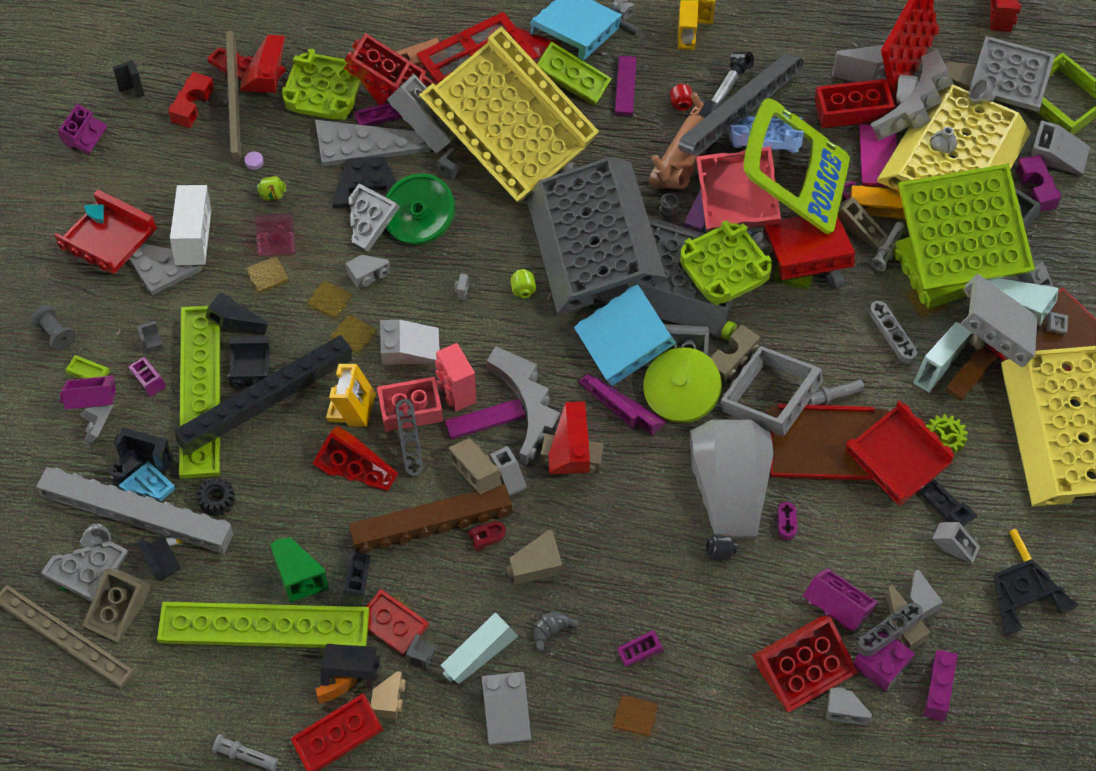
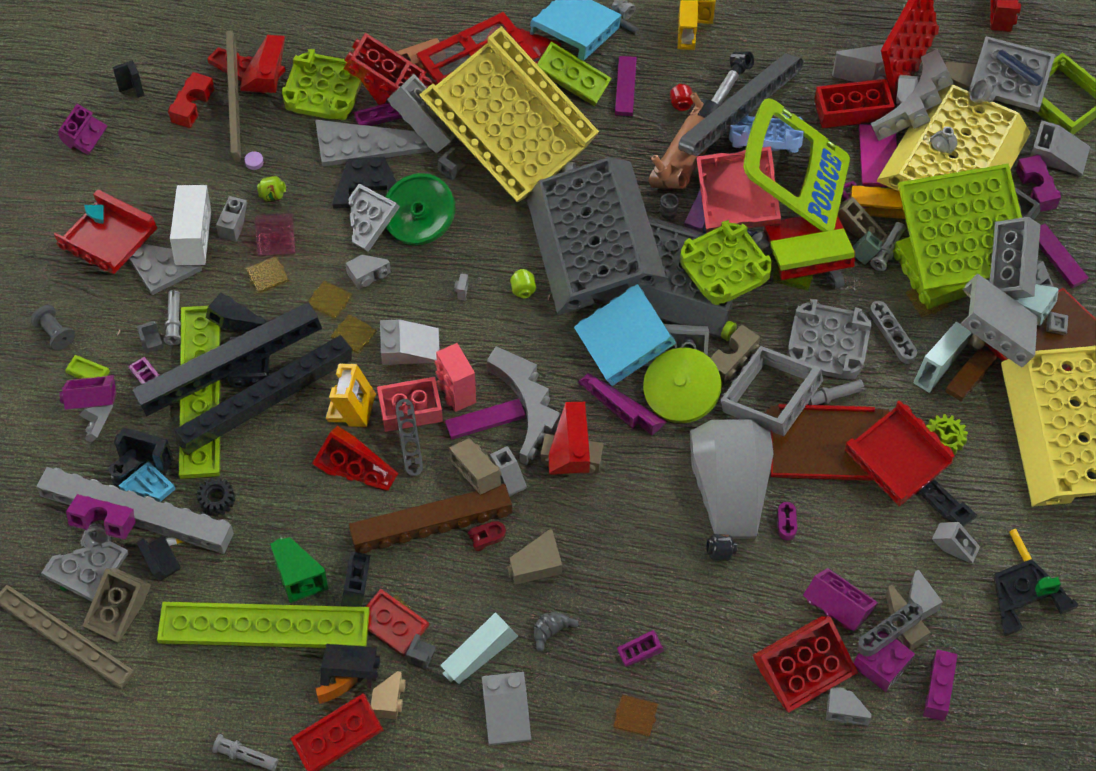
(86, 510): none -> magenta arch
(173, 324): none -> light grey pin
(227, 359): none -> black brick
(232, 219): none -> light grey slope
(812, 249): none -> lime tile
(830, 339): none -> light grey plate
(867, 247): none -> sand green panel
(1015, 257): none -> light grey slope
(1019, 67): none -> dark blue axle
(1047, 586): none -> green plate
(1061, 258): none -> magenta tile

